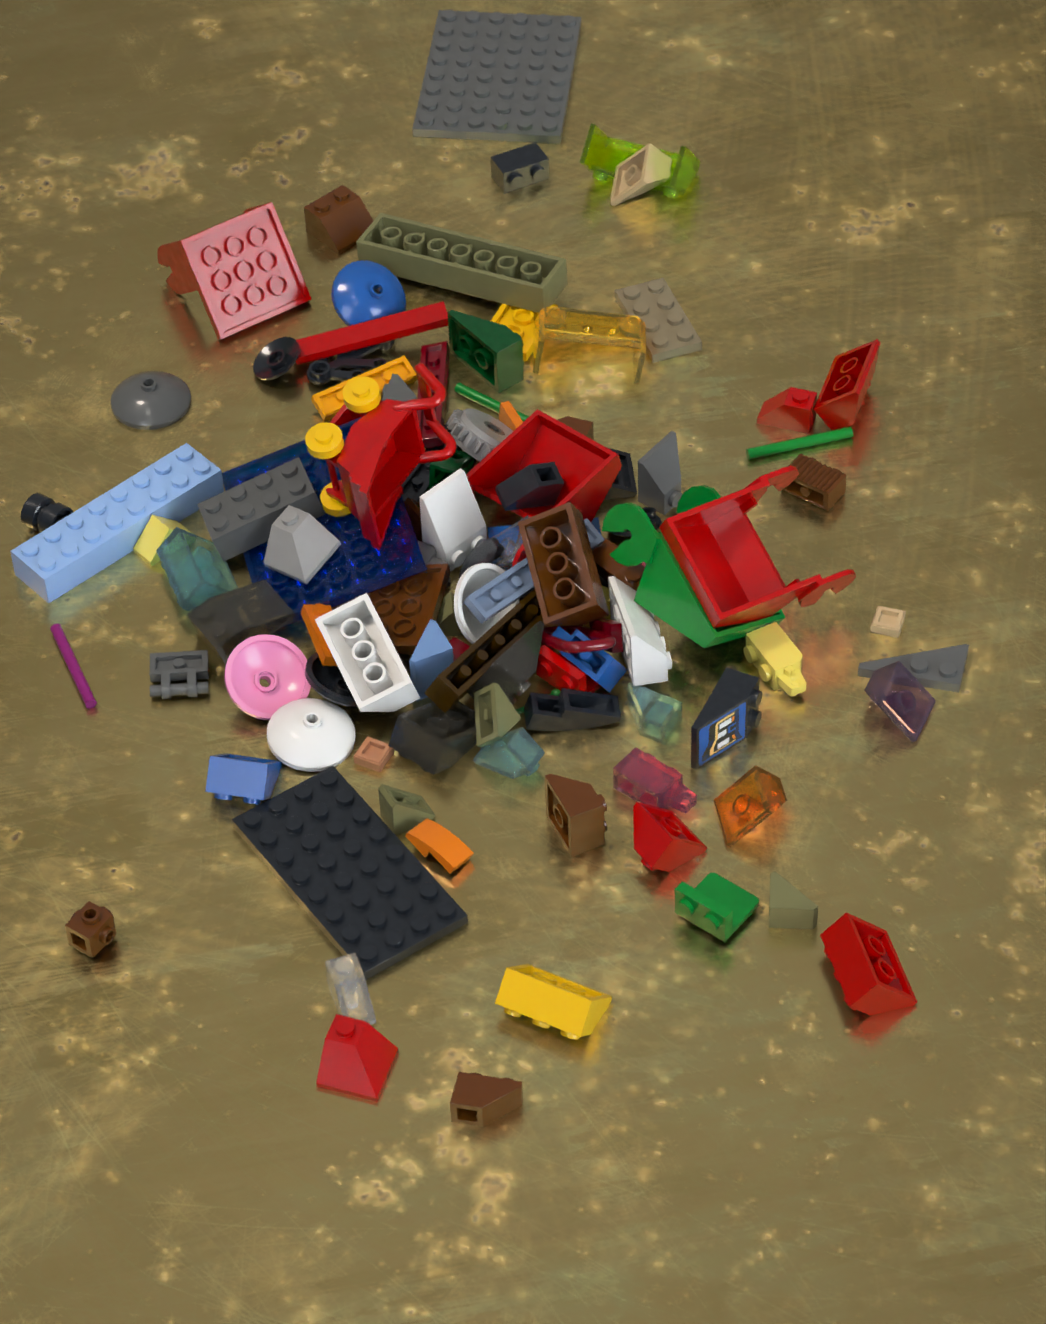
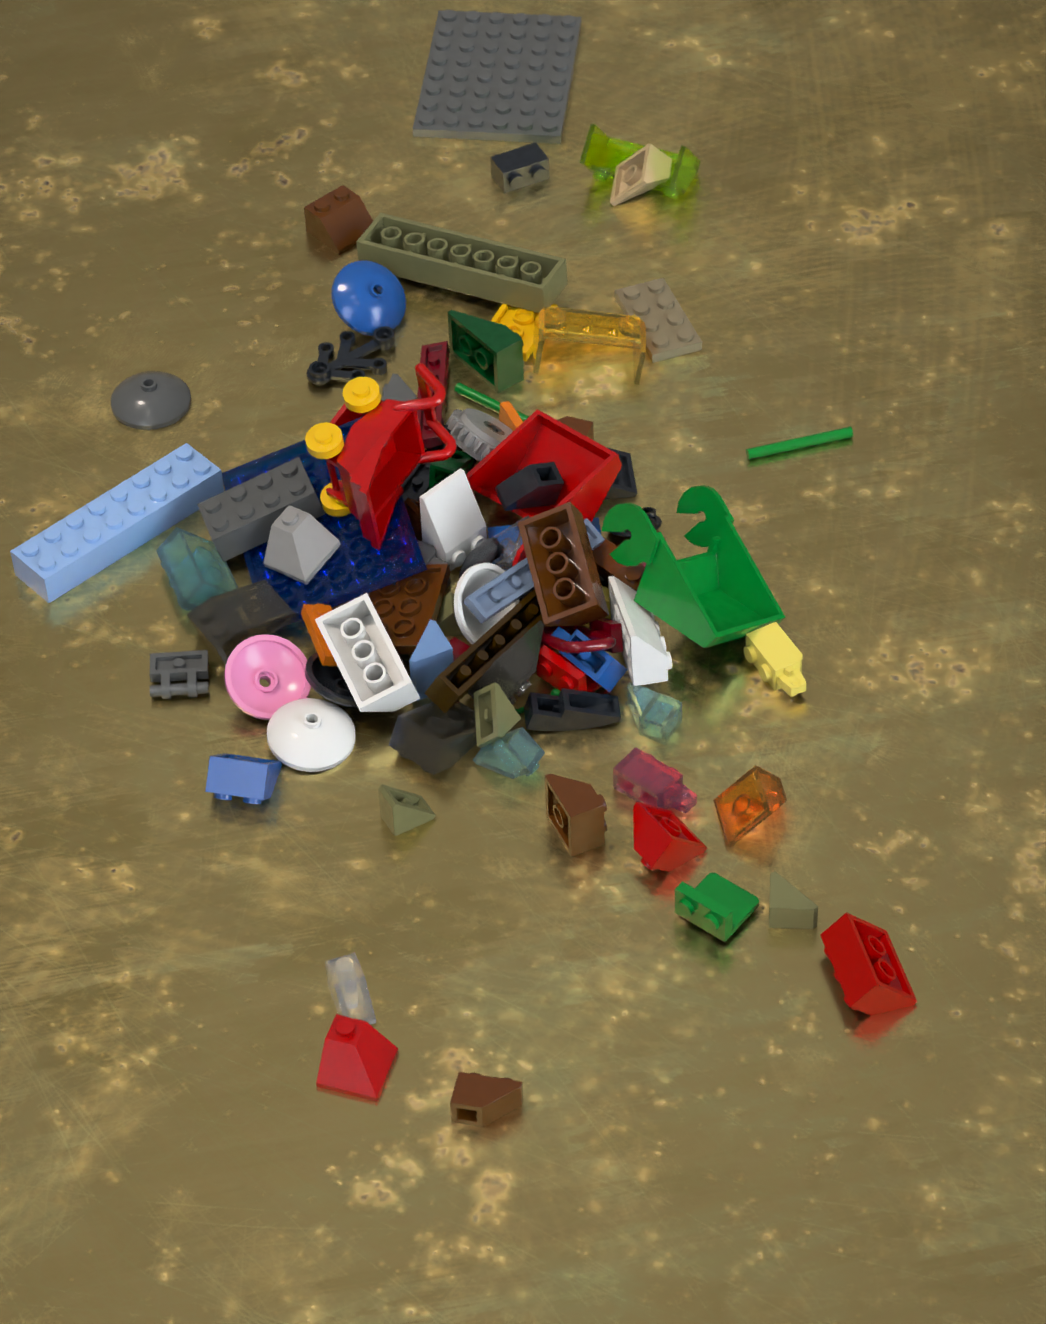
(42, 512): black wheel -> none
(73, 666): magenta bar -> none
(90, 929): reddish brown brick -> none
(153, 536): light yellow slope -> none
(238, 269): piece -> none
(276, 358): black dish -> none
(331, 400): light orange tile -> none
(349, 871): black plate -> none
(372, 332): red tile -> none
(373, 754): nougat tile -> none
(441, 843): orange slope -> none
(551, 1000): yellow slope -> none
(660, 476): dark grey slope -> none
(726, 716): black slope -> none
(729, 562): red piece -> none
(790, 410): red slope -> none
(817, 482): reddish brown brick -> none
(847, 385): red slope -> none
(888, 621): tan tile -> none
(901, 698): slope -> none
(932, 668): dark grey wing -> none

